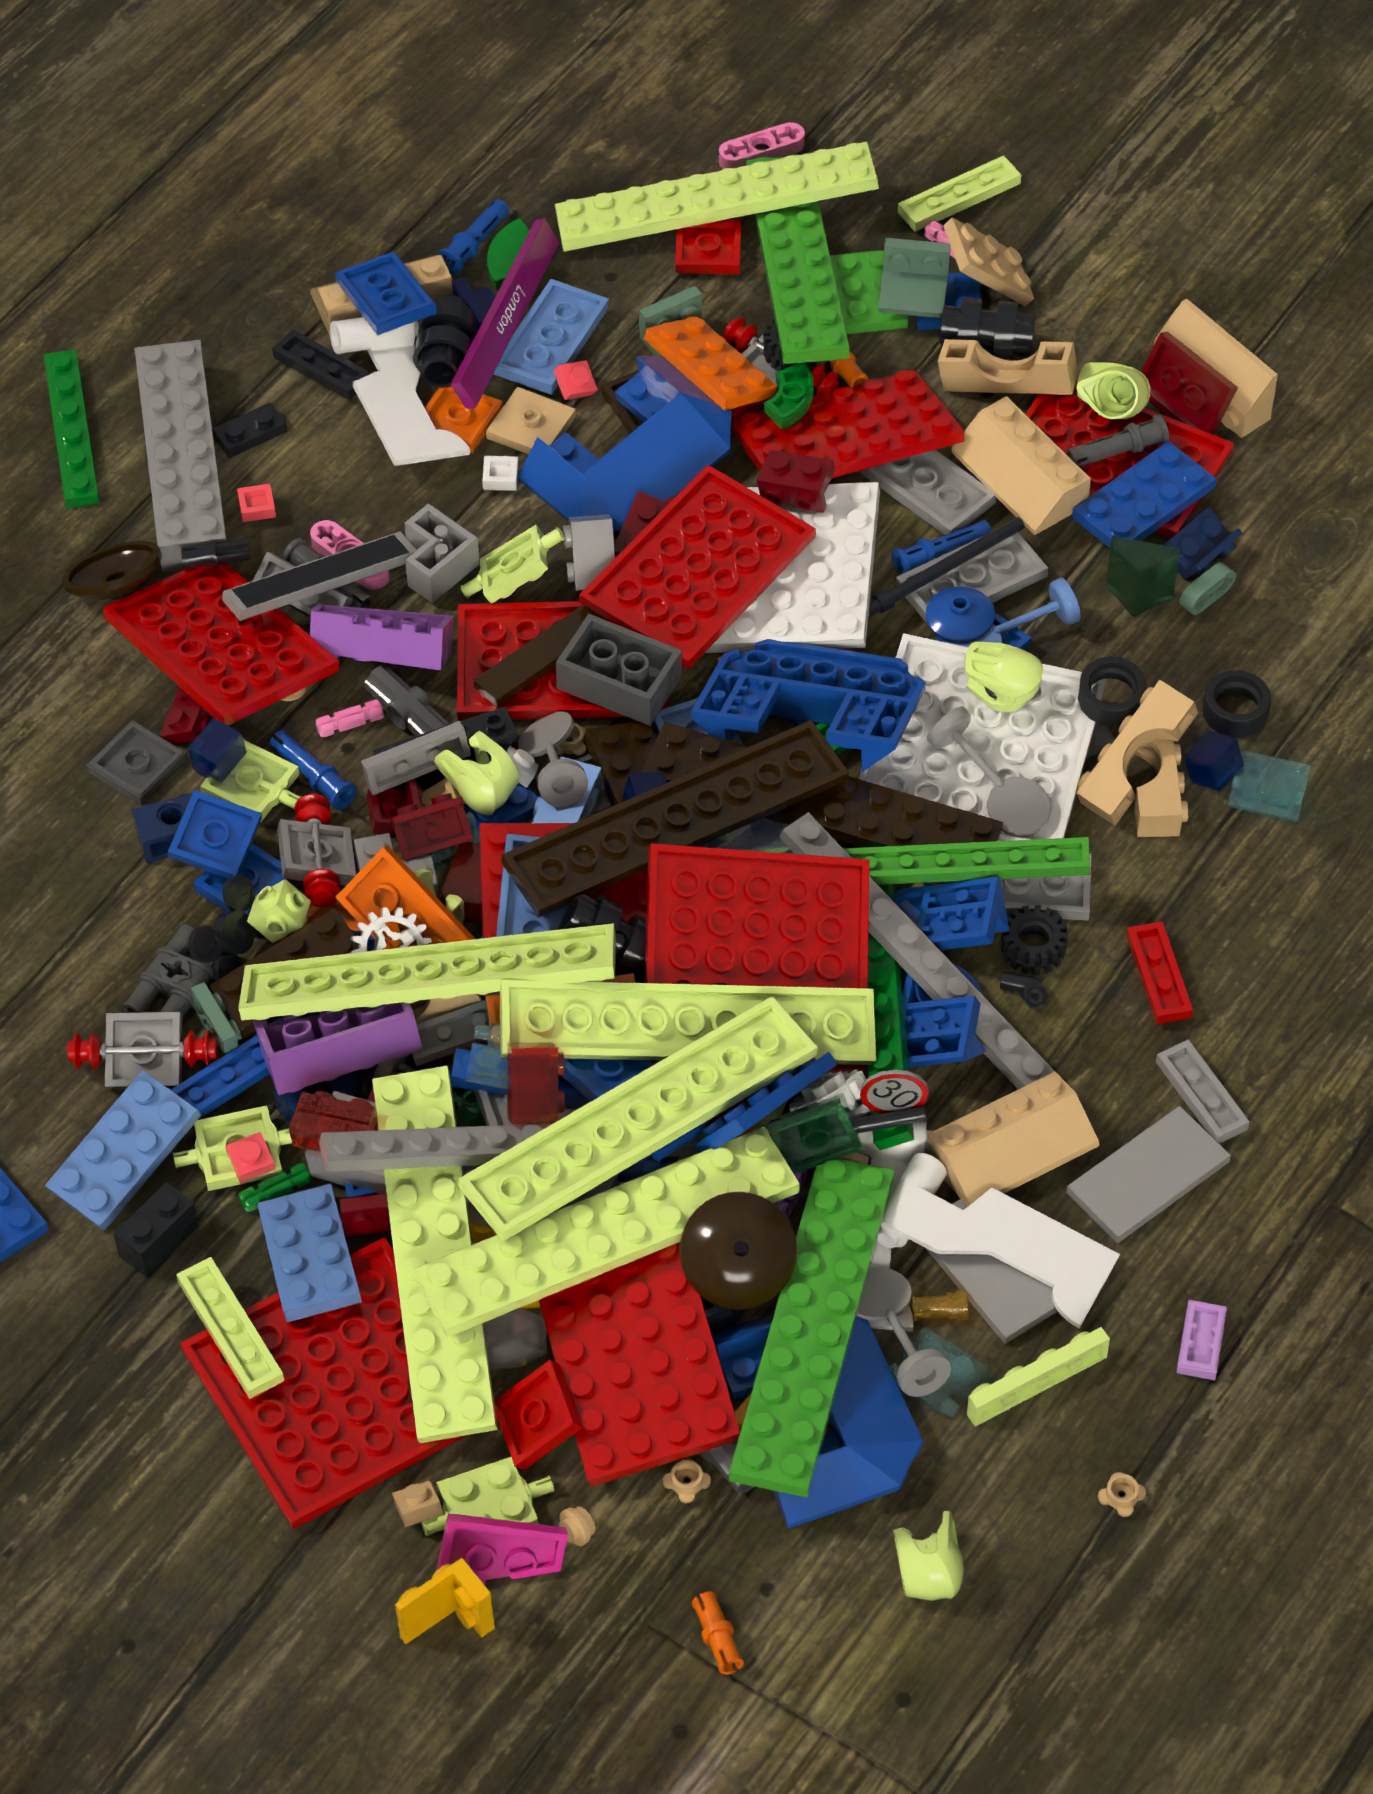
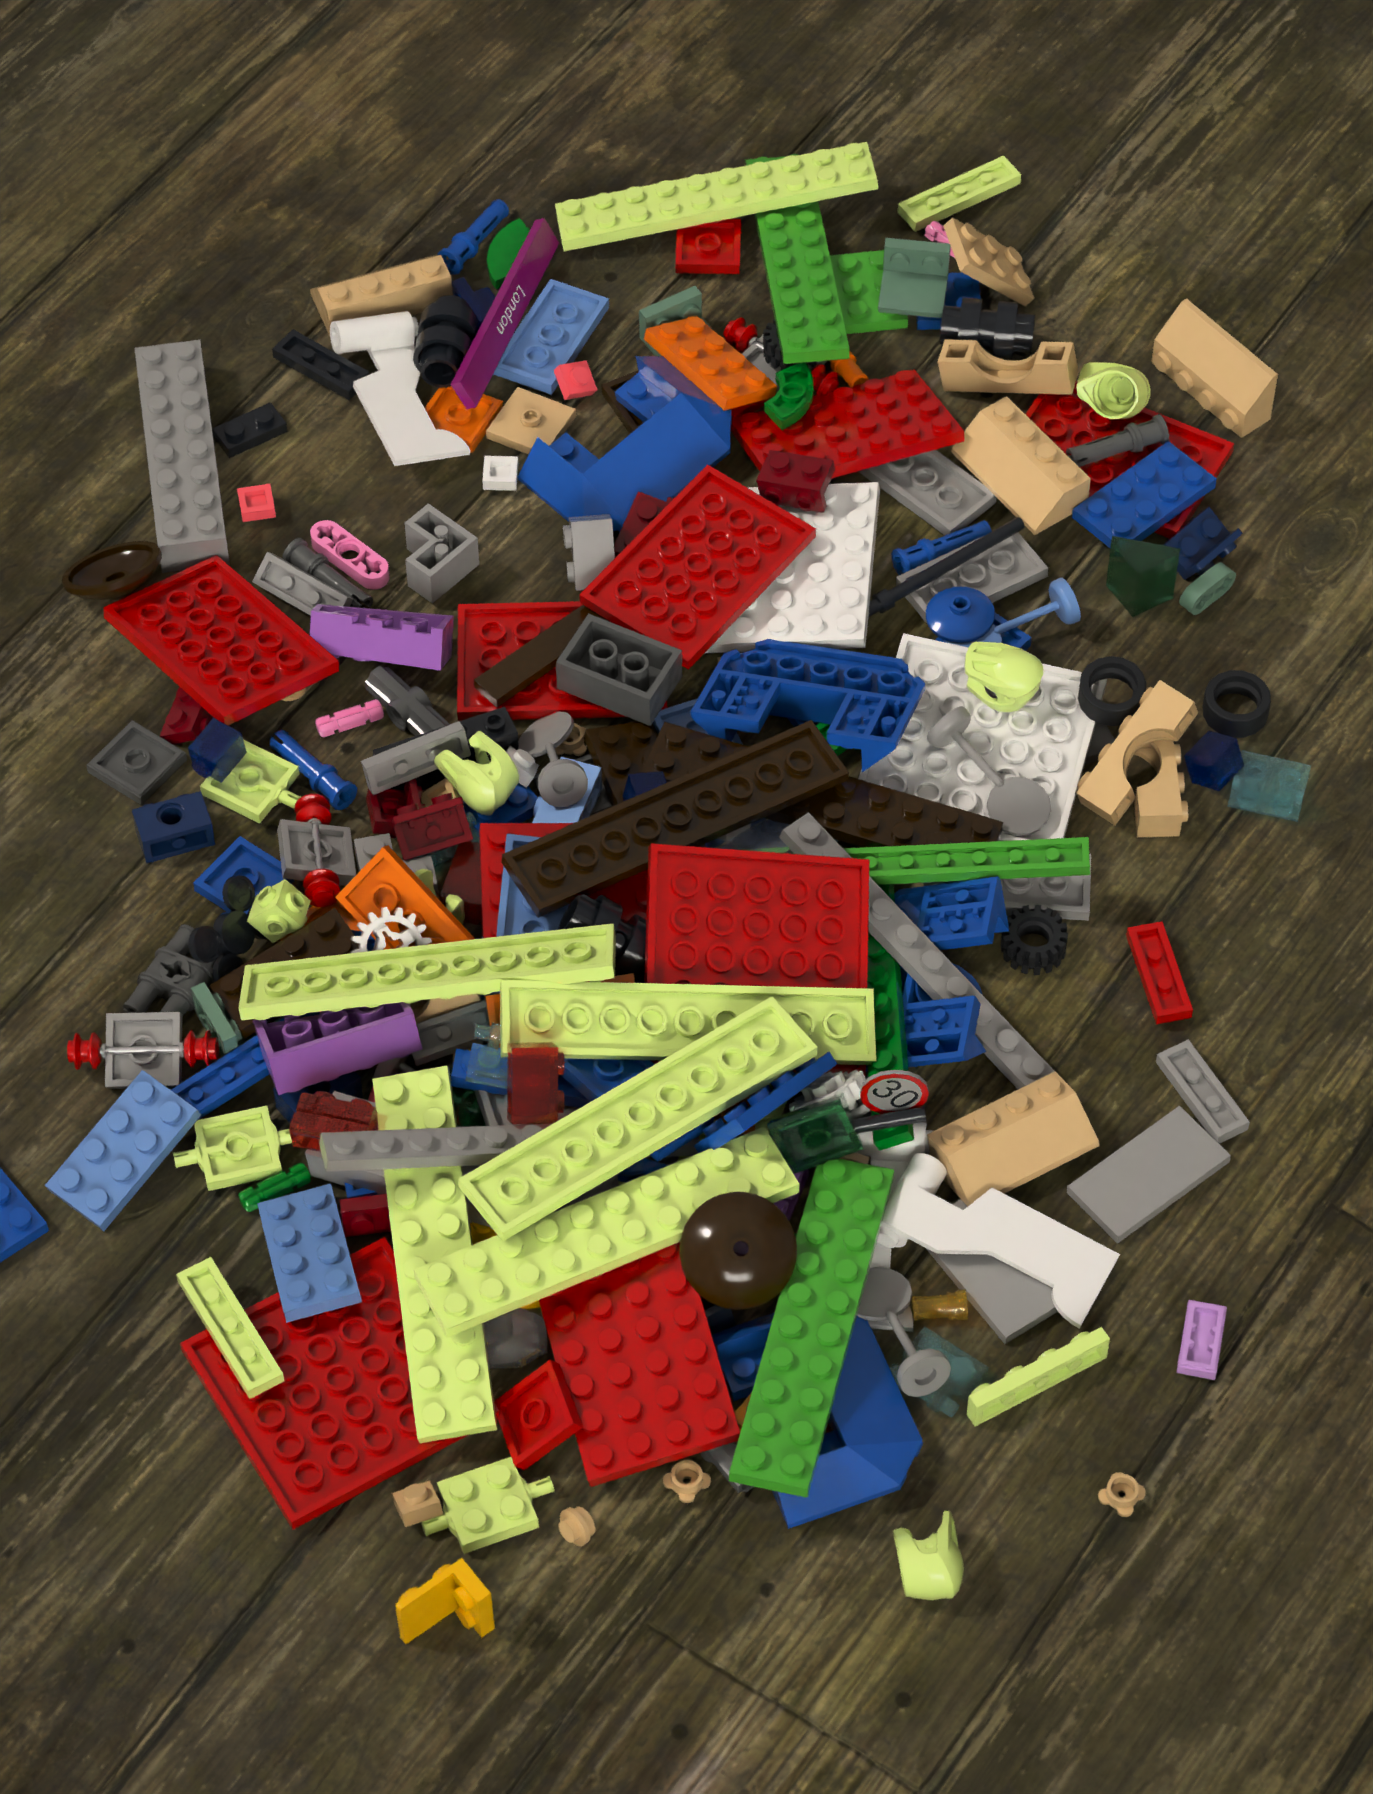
(71, 429): green plate -> none
(156, 1229): black brick -> none
(214, 835): blue plate -> none
(215, 554): black axle -> none
(250, 1157): coral plate -> none
(318, 576): black tile -> none
(385, 293): blue tile -> none
(502, 1546): dark pink wing -> none
(513, 564): yellowish green plate -> none
(717, 1633): orange pin -> none
(782, 140): bright pink beam -> none
(1027, 986): black arm -> none
(1186, 385): dark red plate -> none

